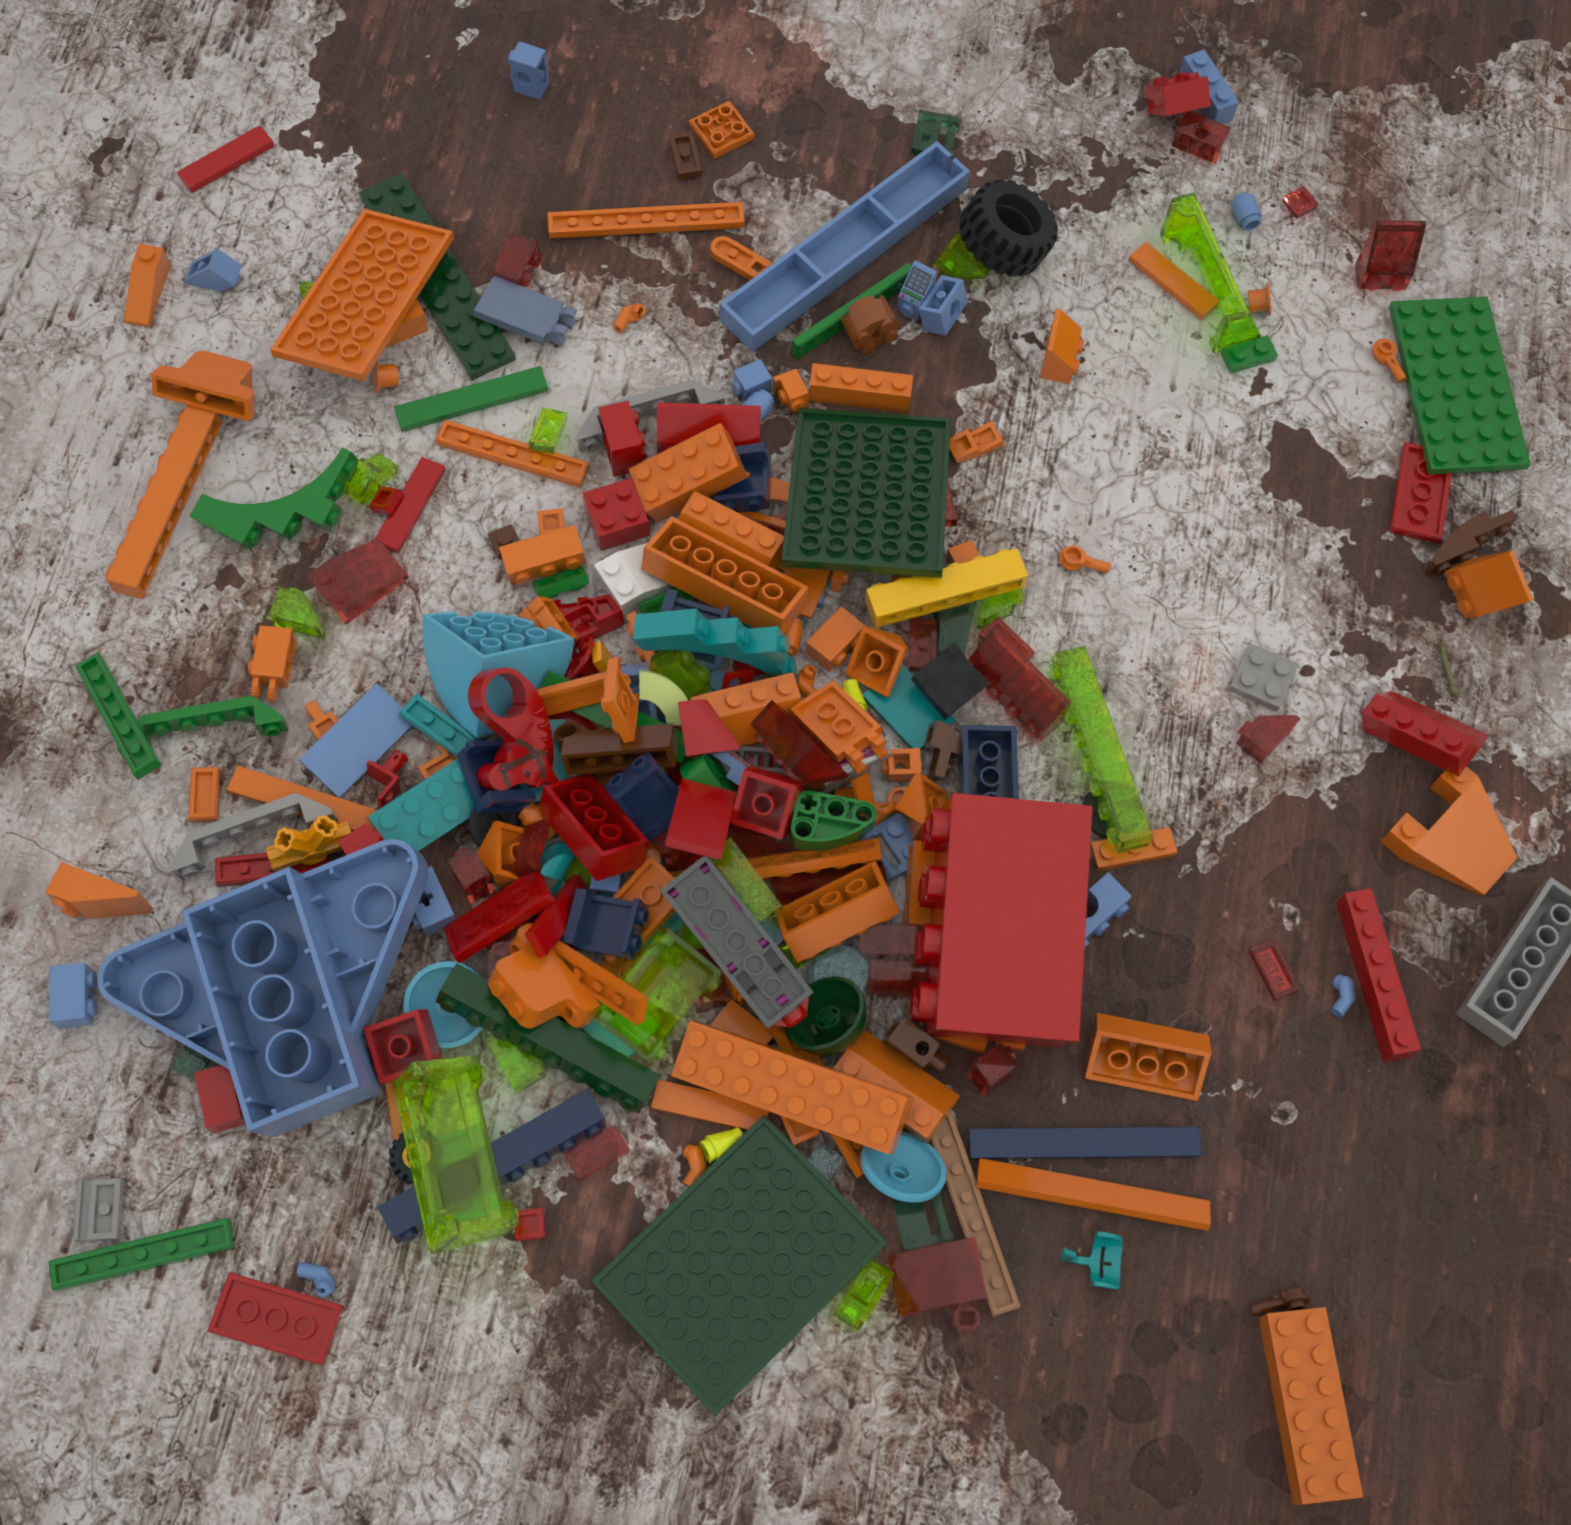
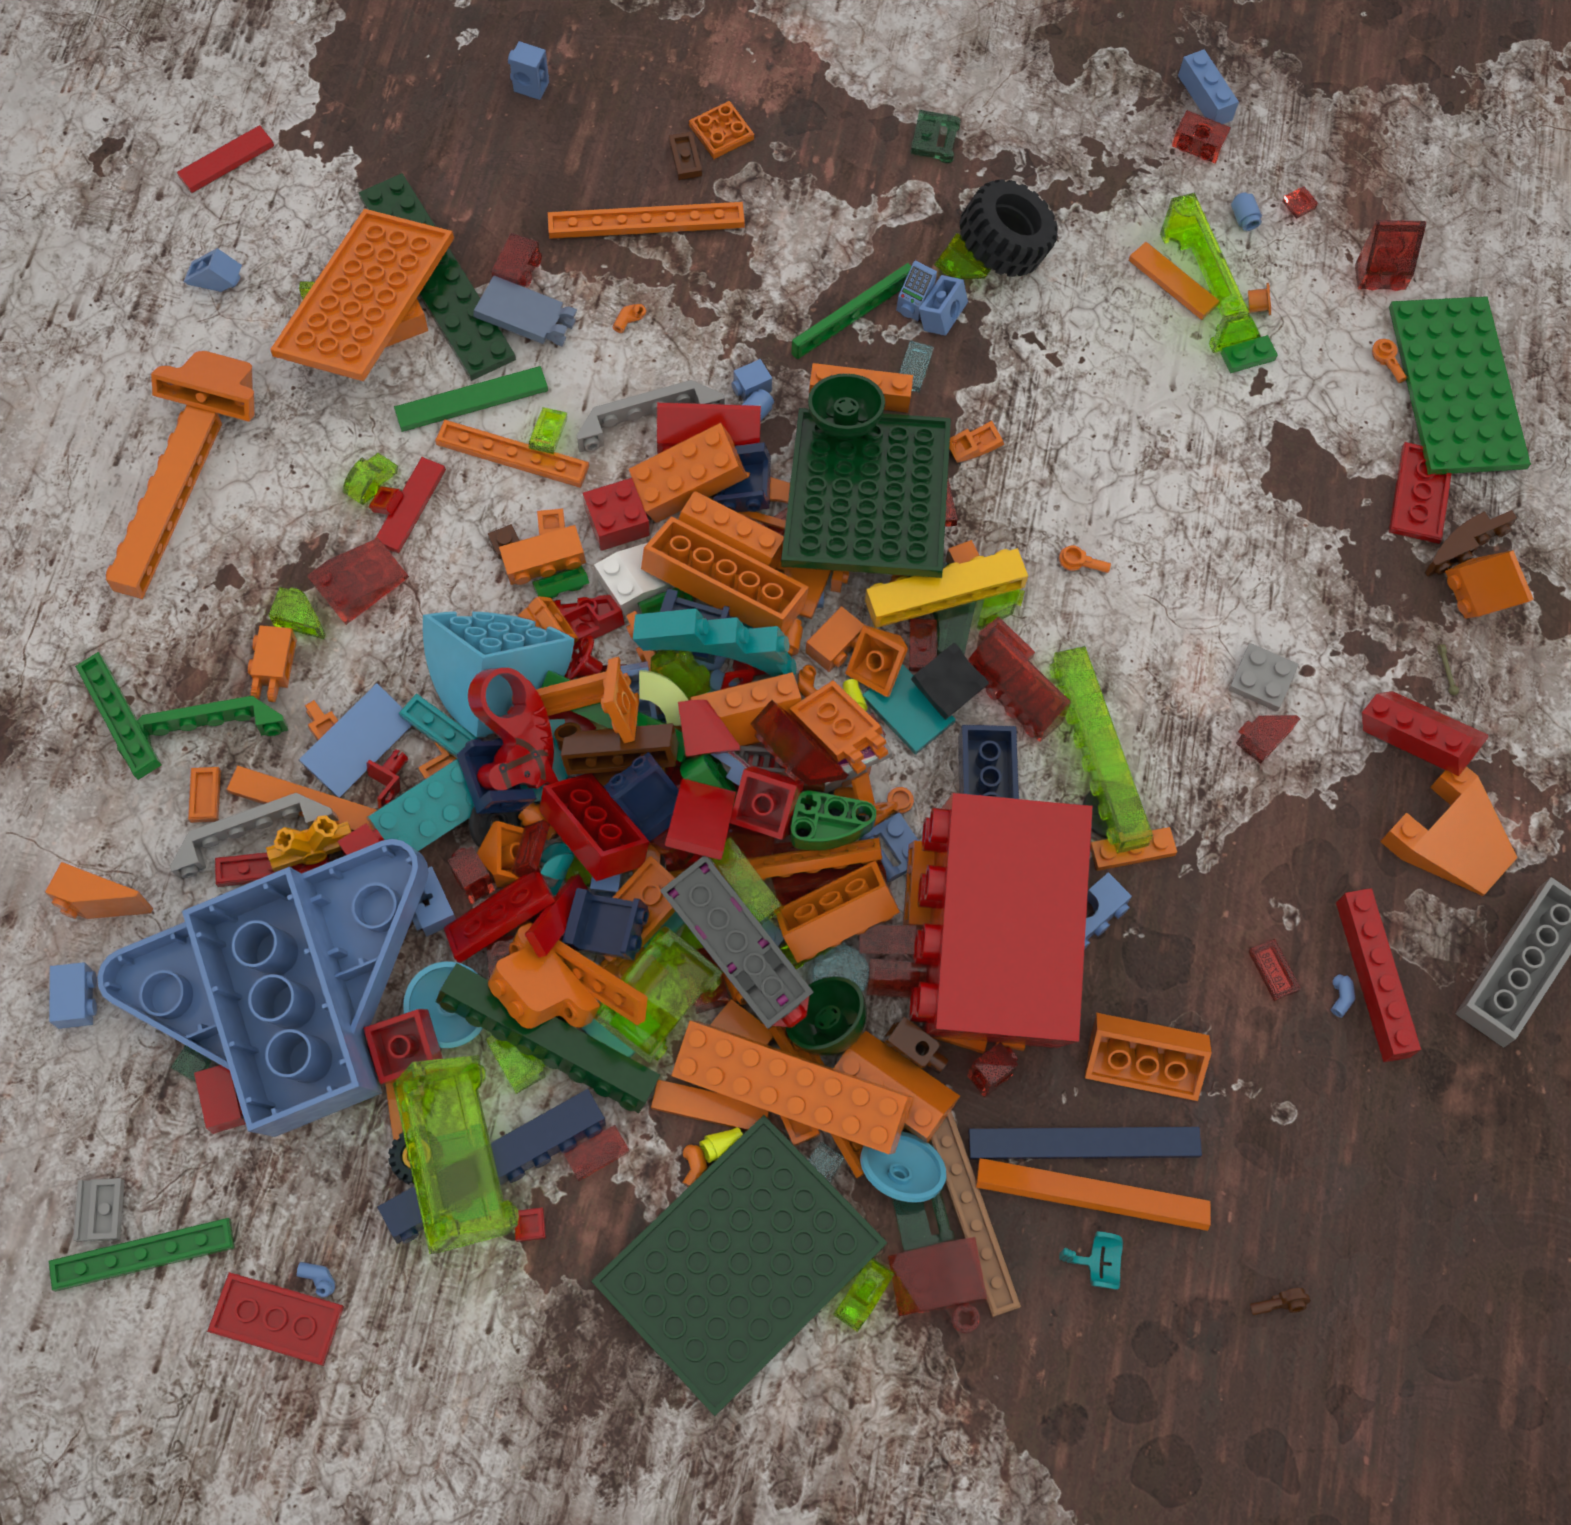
(145, 284): orange slope -> none
(282, 516): green arch -> none
(384, 376): orange piece -> none
(600, 656): light orange tile -> none
(622, 437): red brick -> none
(737, 257): orange plate -> none
(791, 390): orange brick -> none
(843, 246): medium blue piece -> none
(846, 405): none -> dark green piece
(870, 323): dark orange brick -> none
(908, 759): orange brick -> none
(916, 363): none -> clear light blue tile
(918, 802): orange slope -> none
(944, 744): reddish brown brick -> none
(1062, 349): orange slope -> none
(1177, 94): red brick -> none
(1310, 1406): orange brick -> none

